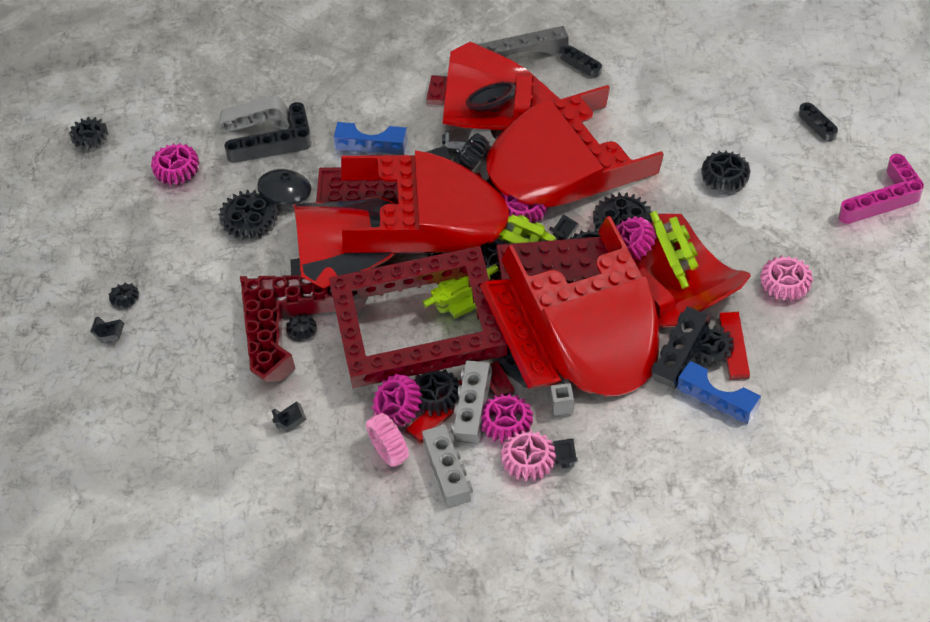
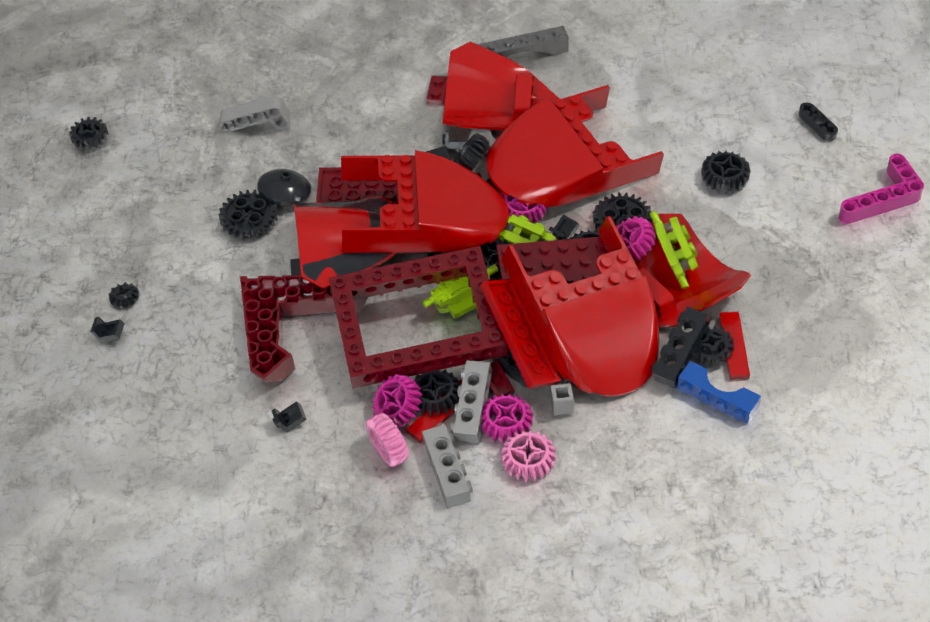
(175, 163): dark pink gear -> none
(274, 142): black beam -> none
(295, 331): black gear -> none
(390, 141): blue arch -> none
(491, 97): black dish -> none
(565, 453): black bracket -> none
(590, 67): black beam -> none
(786, 281): bright pink gear -> none

